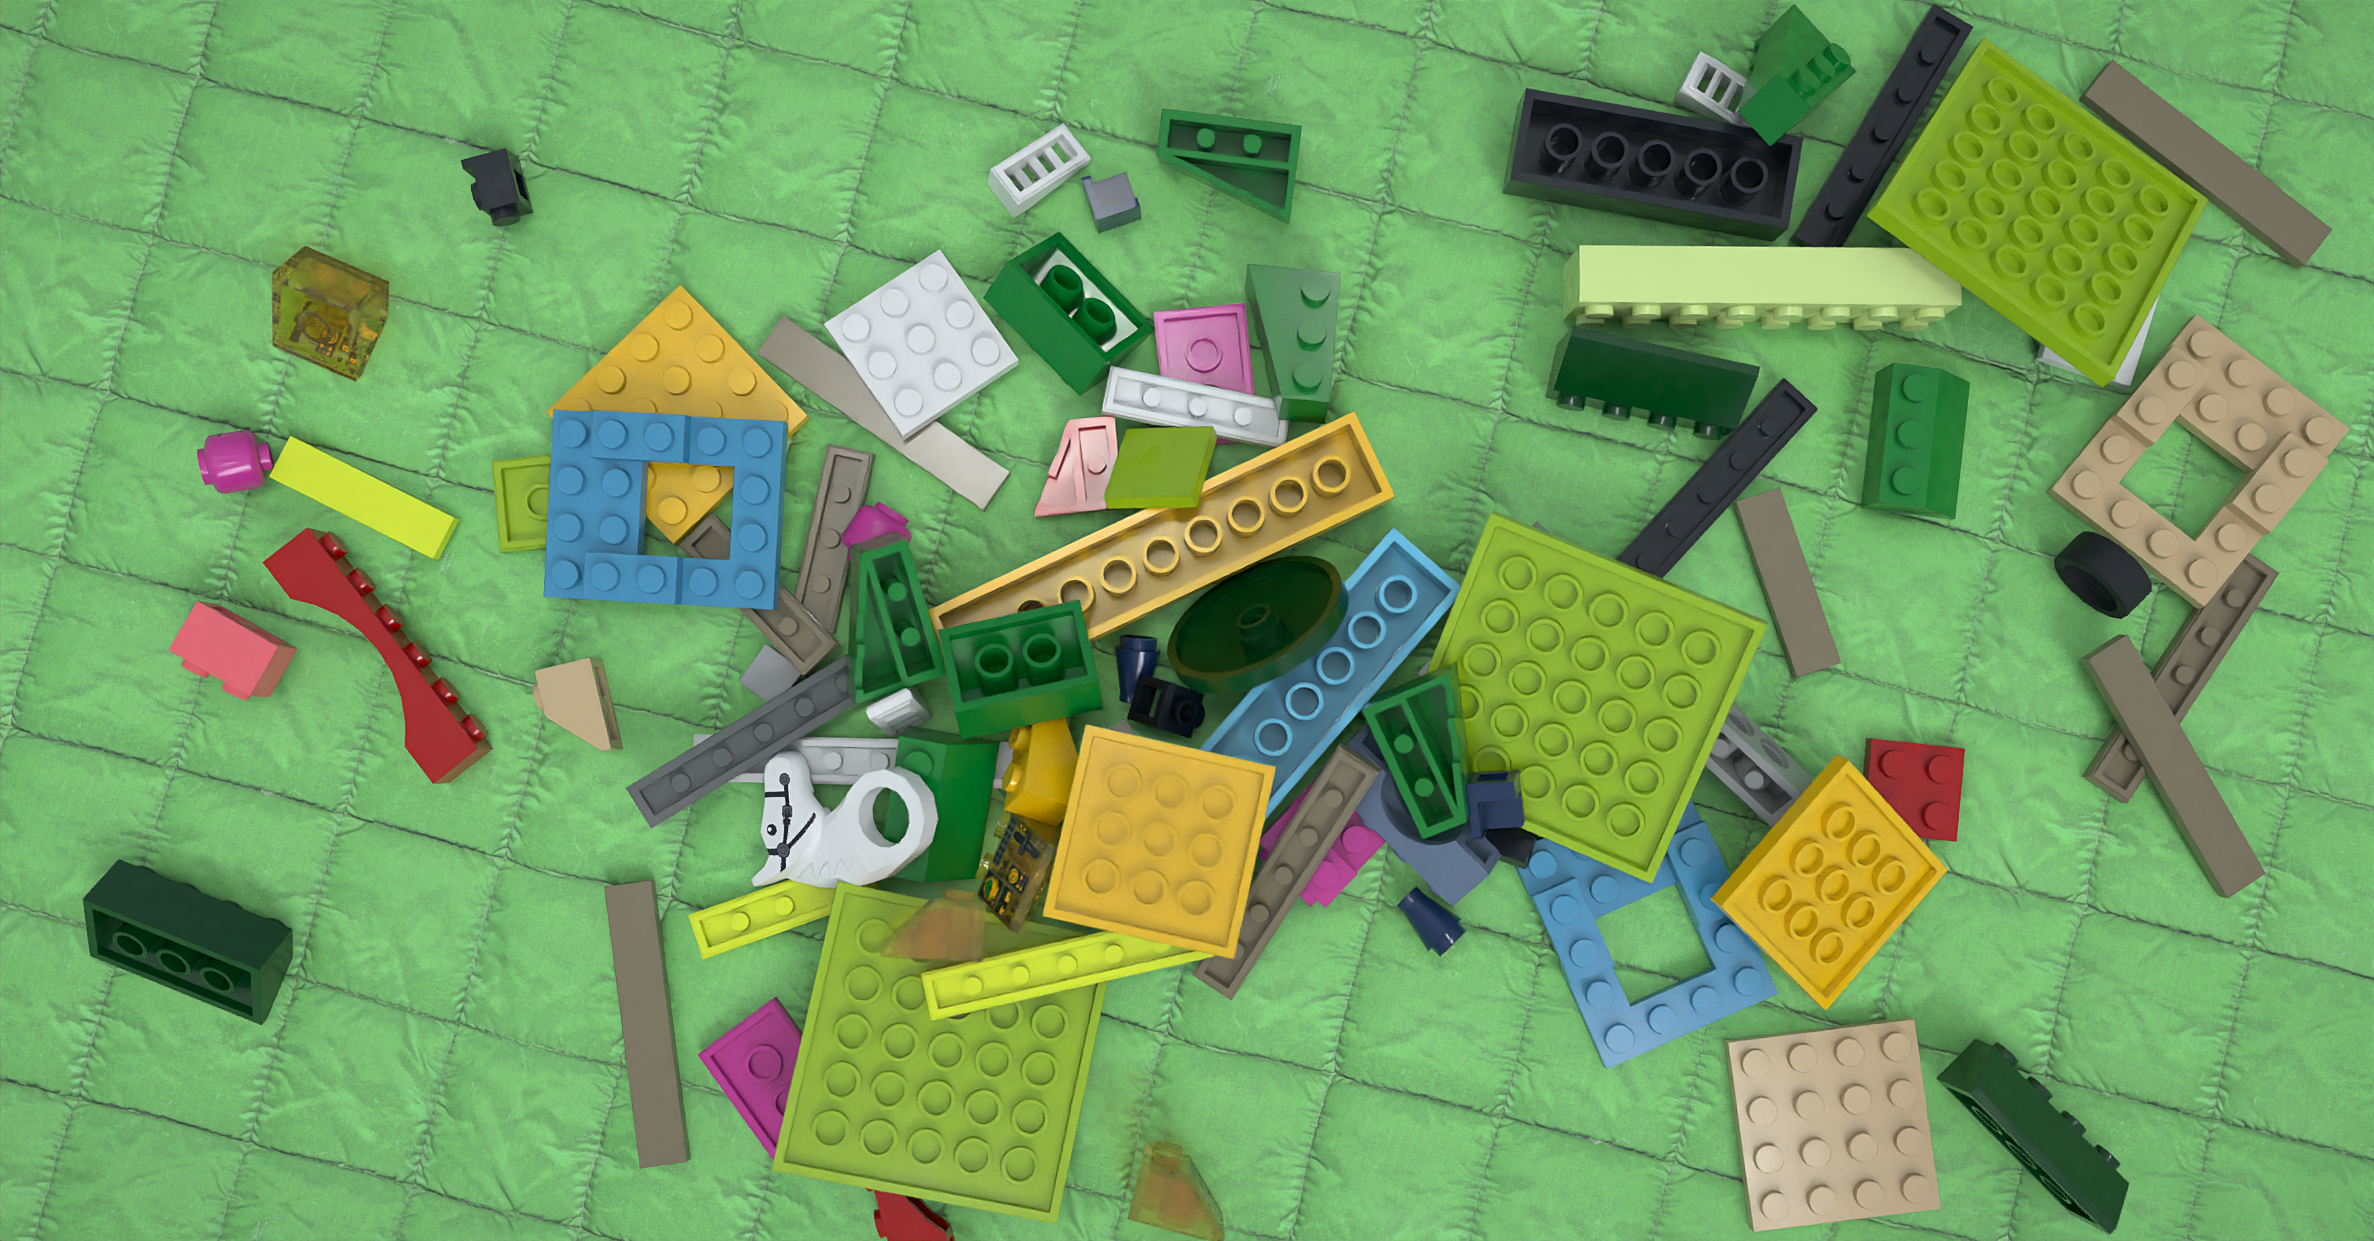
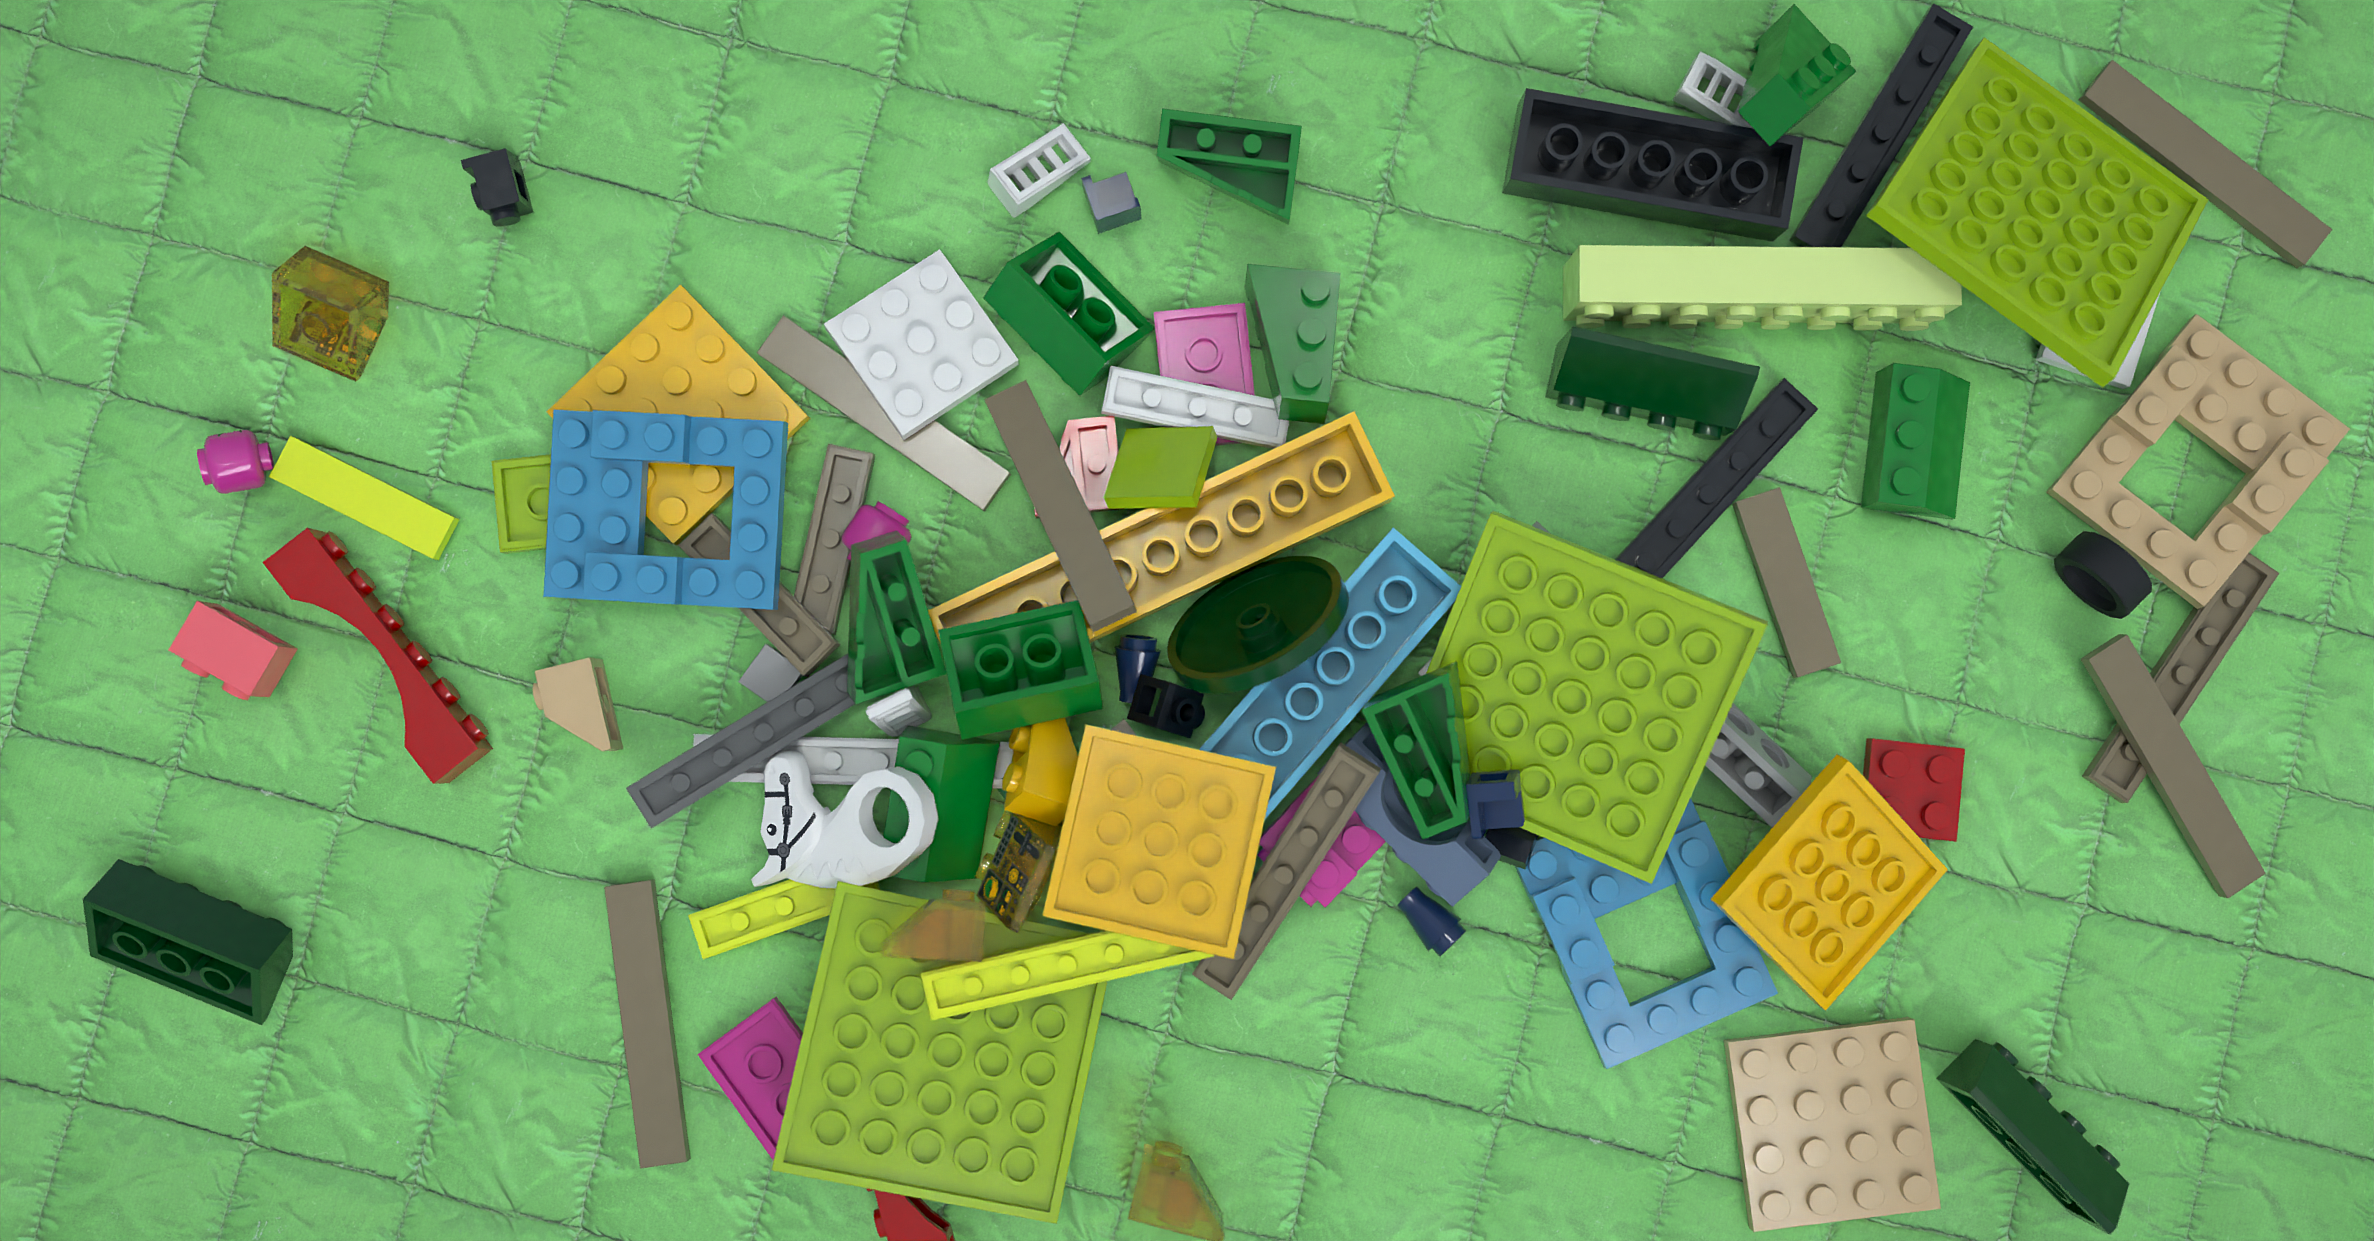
(1060, 506): none -> dark tan tile

